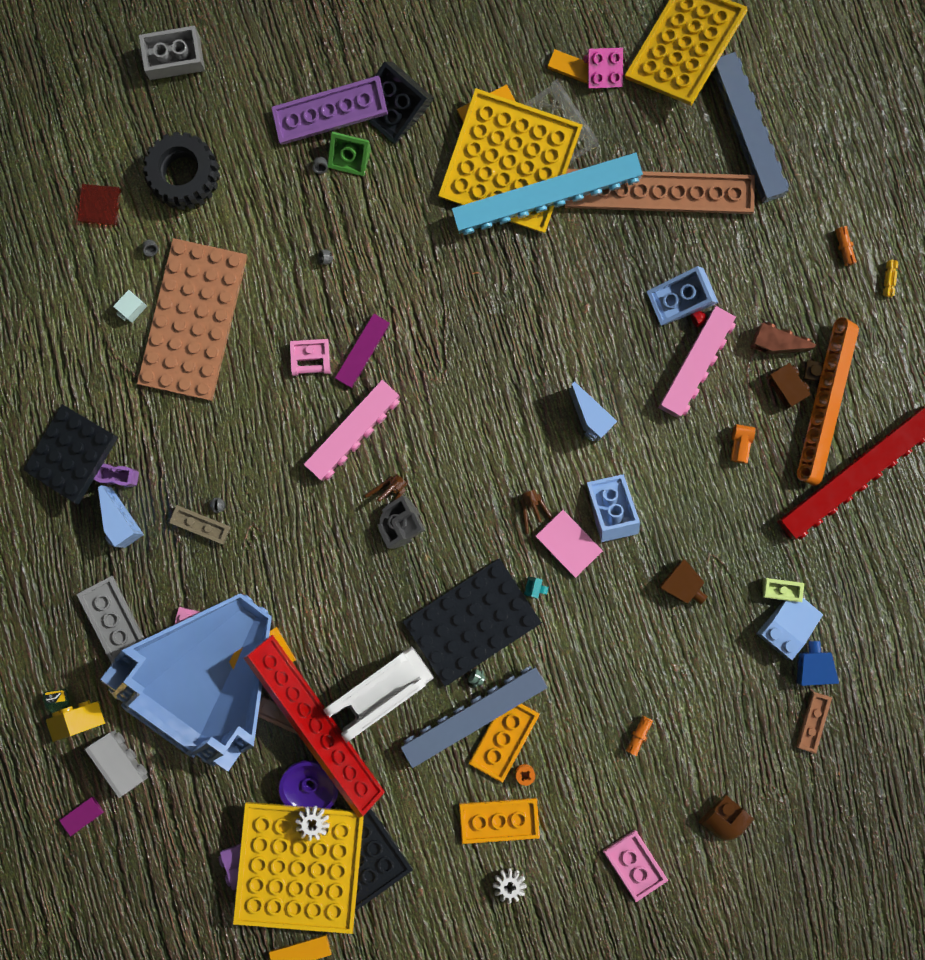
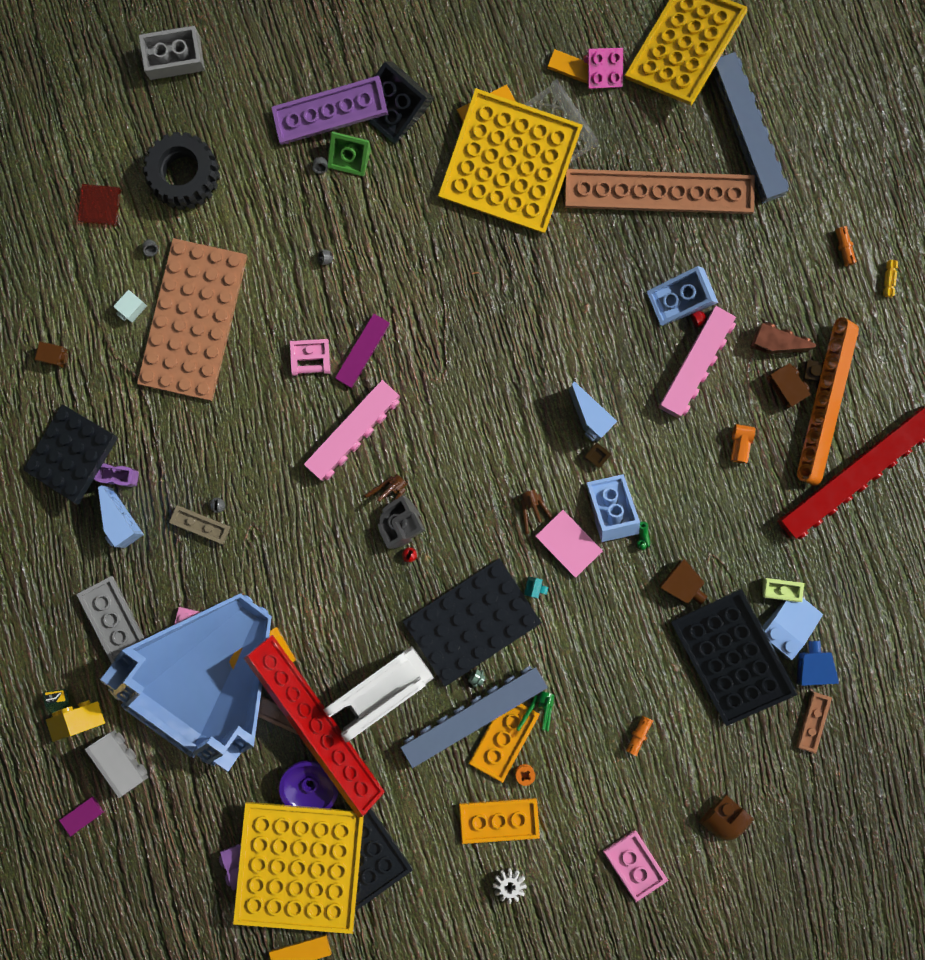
(51, 354): none -> reddish brown brick
(320, 824): white gear -> none
(413, 556): none -> red hinge
(544, 702): none -> green plant
(547, 193): medium azure brick -> none
(597, 455): none -> dark brown plate
(644, 540): none -> green arm
(734, 657): none -> black plate

